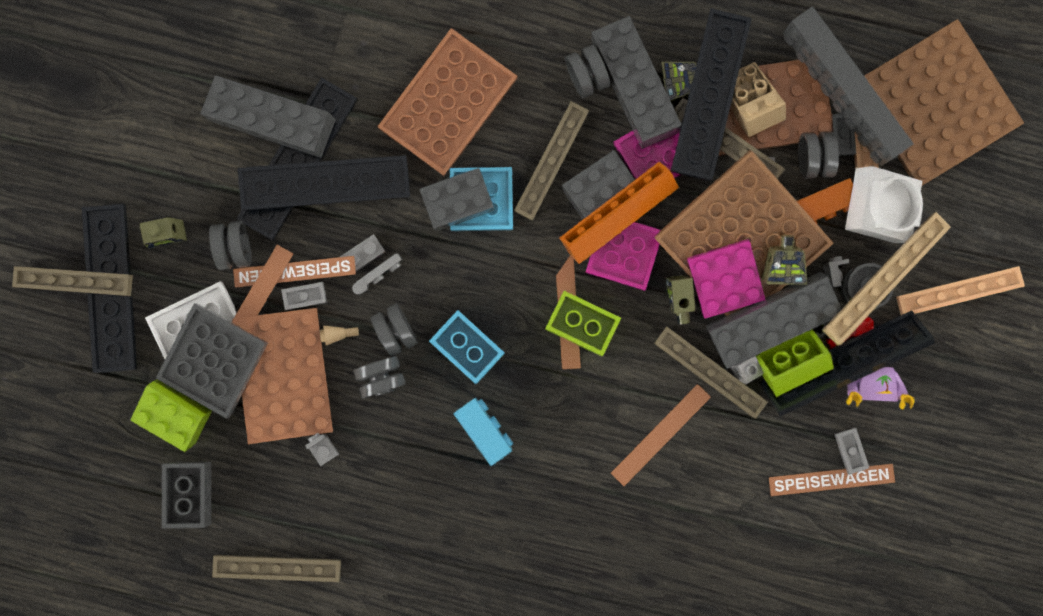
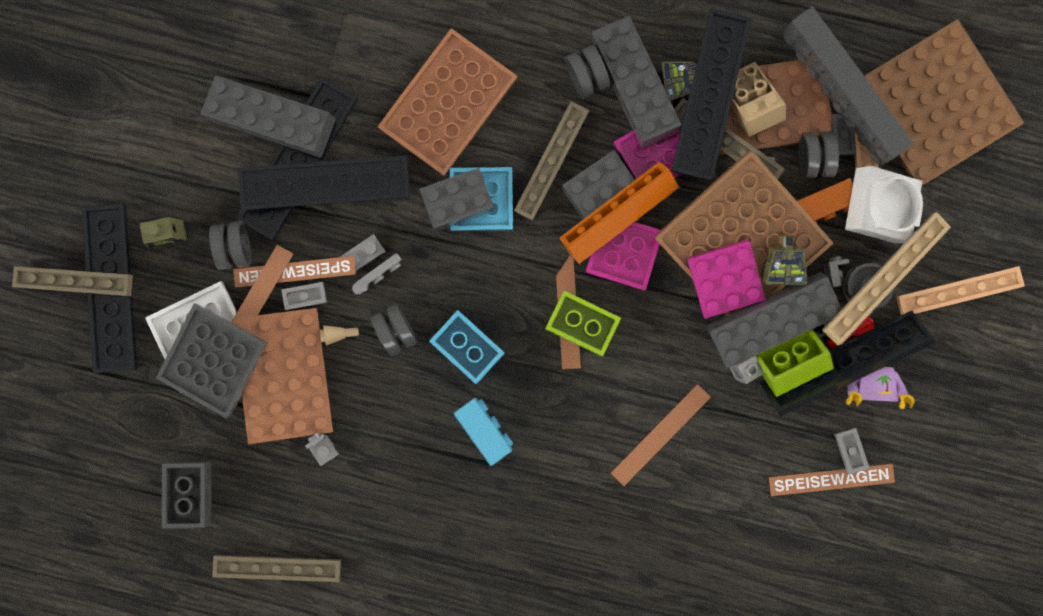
(171, 415): lime brick -> none
(379, 377): dark grey wheel -> none
(679, 288): olive torso -> none
(710, 372): dark tan plate -> none

